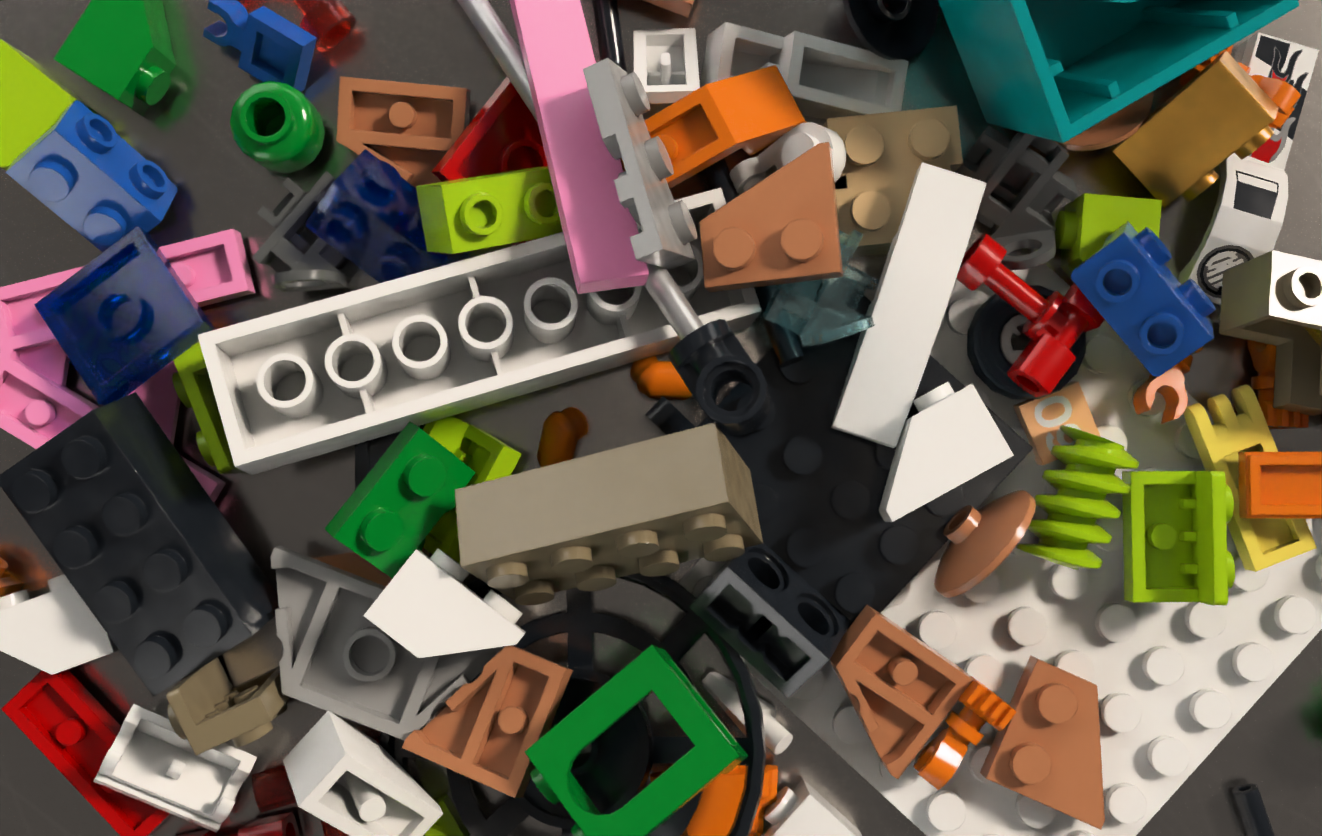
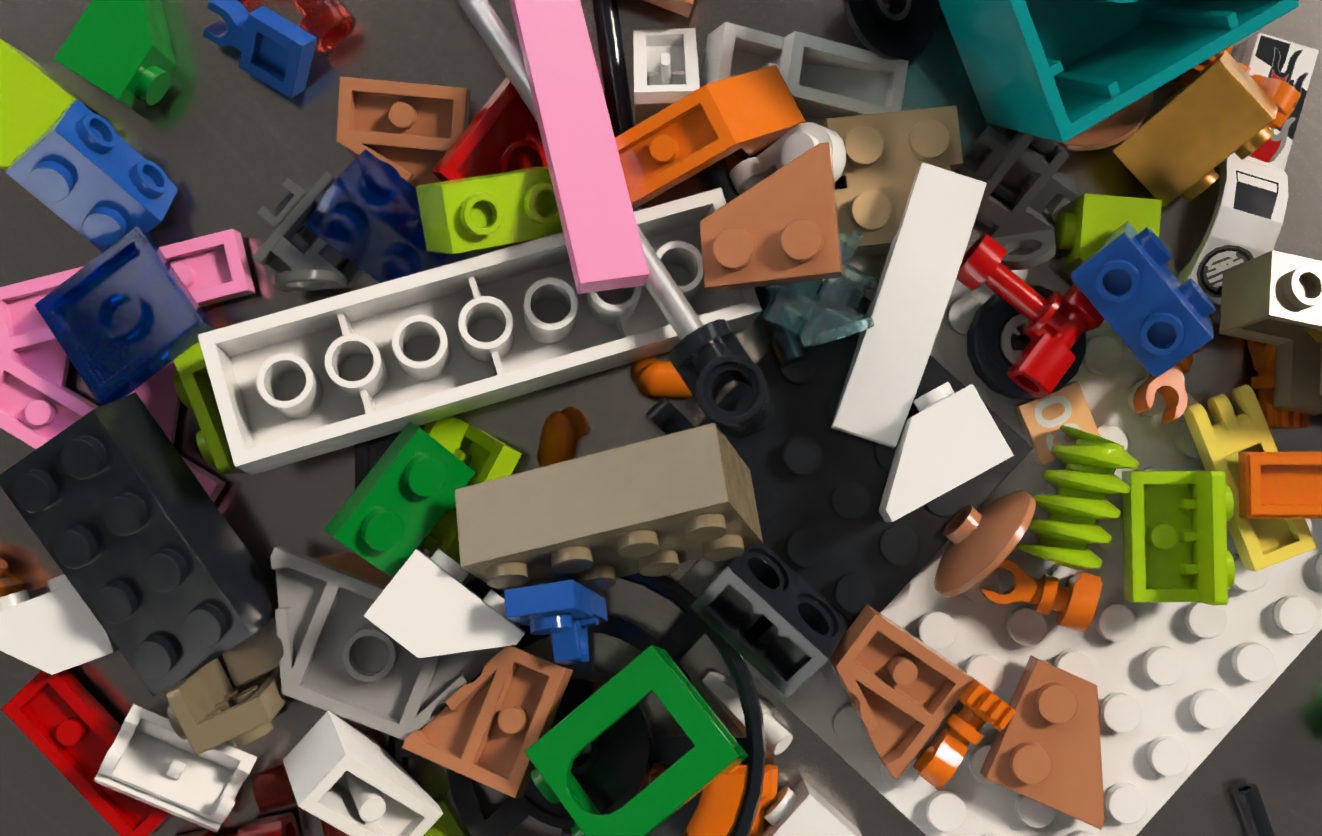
(277, 127): green head -> none
(558, 610): none -> blue hinge
(643, 187): light grey wing -> none
(1073, 602): none -> orange piece

